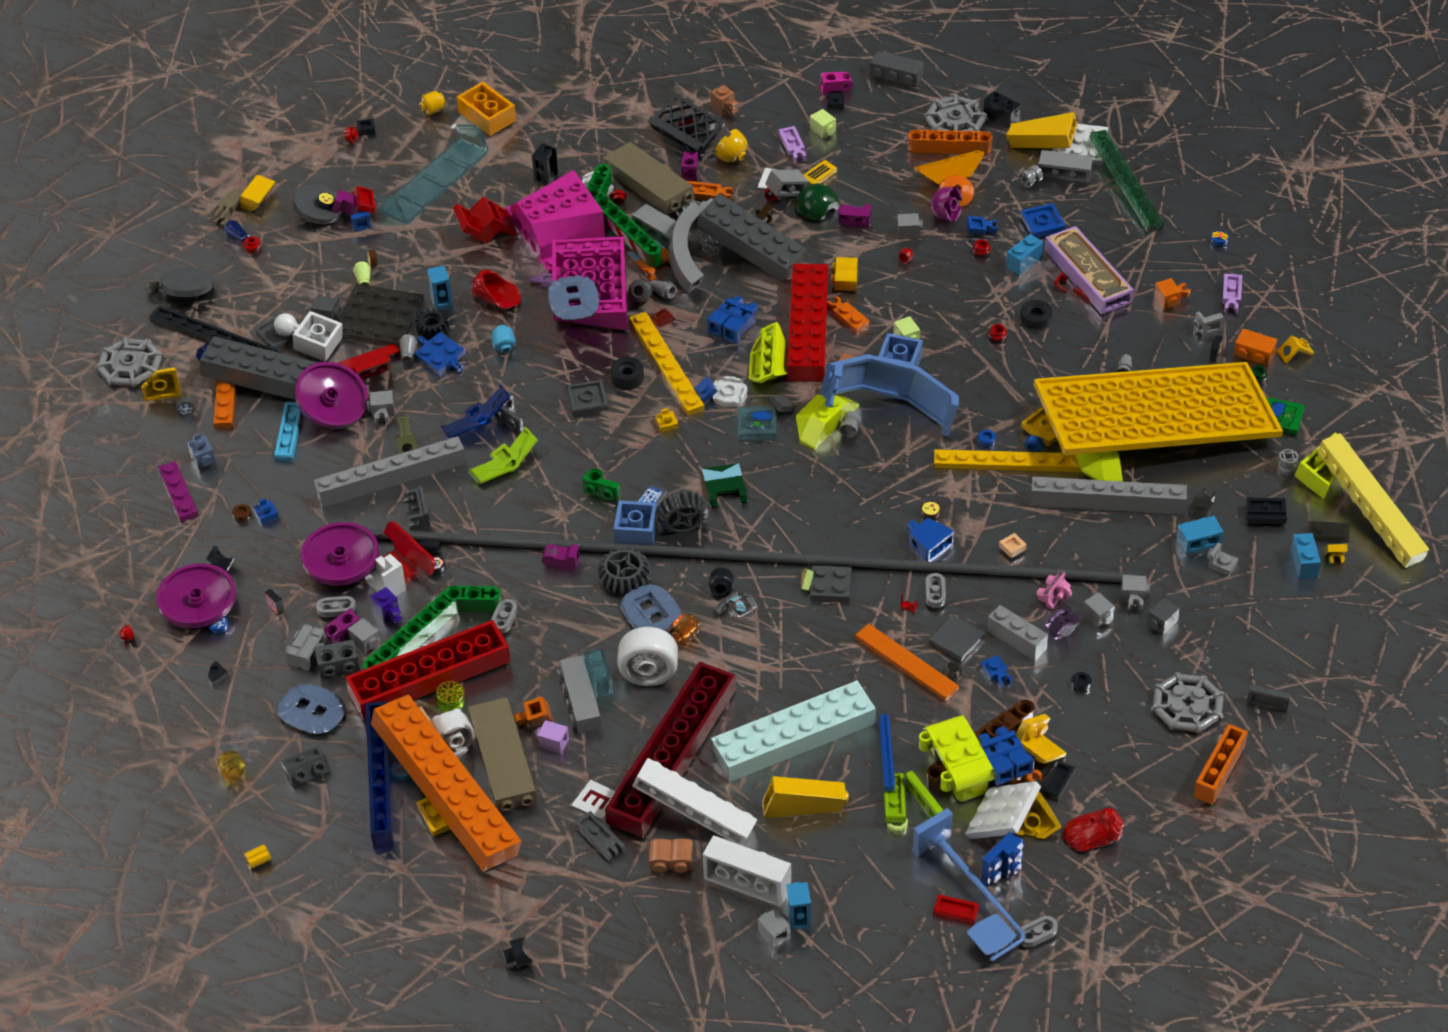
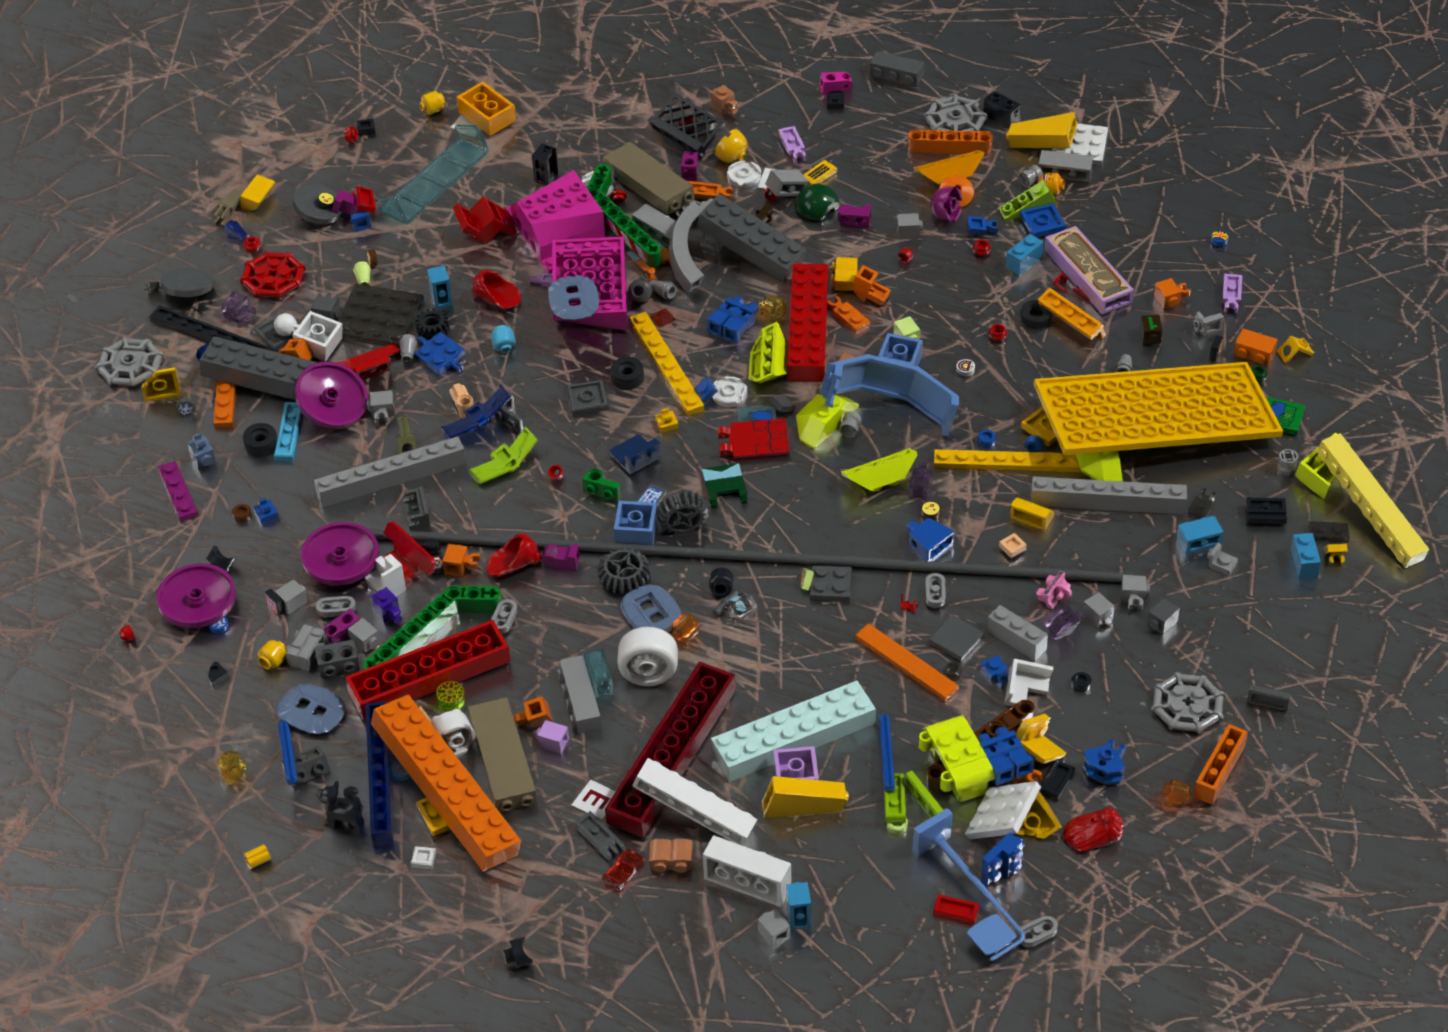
(238, 307): none -> clear purple brick
(258, 431): none -> black tyre
(263, 274): none -> red plate
(272, 654): none -> yellow head
(287, 752): none -> blue axle
(292, 596): none -> light grey brick
(297, 348): none -> orange brick
(343, 809): none -> black animal
(423, 857): none -> white tile
(457, 559): none -> orange brick
(461, 398): none -> light nougat piece
(513, 555): none -> red hair
(552, 472): none -> red hinge
(624, 869): none -> clear red slope
(636, 453): none -> dark blue bracket
(744, 174): none -> white tile
(755, 439): none -> red tile
(772, 307): none -> clear yellow head
(796, 763): none -> lavender brick
(822, 123): yellowish green brick -> none
(866, 286): none -> orange brick
(883, 470): none -> neon yellow wedge
(920, 482): none -> clear purple brick
(965, 368): none -> tile
(1026, 678): none -> white panel
(1031, 513): none -> yellow brick
(1033, 197): none -> lime slope
(1054, 182): none -> light orange head
(1071, 314): none -> light orange fence
(1106, 761): none -> blue hinge
(1126, 180): clear green plate -> none
(1151, 329): none -> dark brown brick
(1177, 793): none -> clear orange head

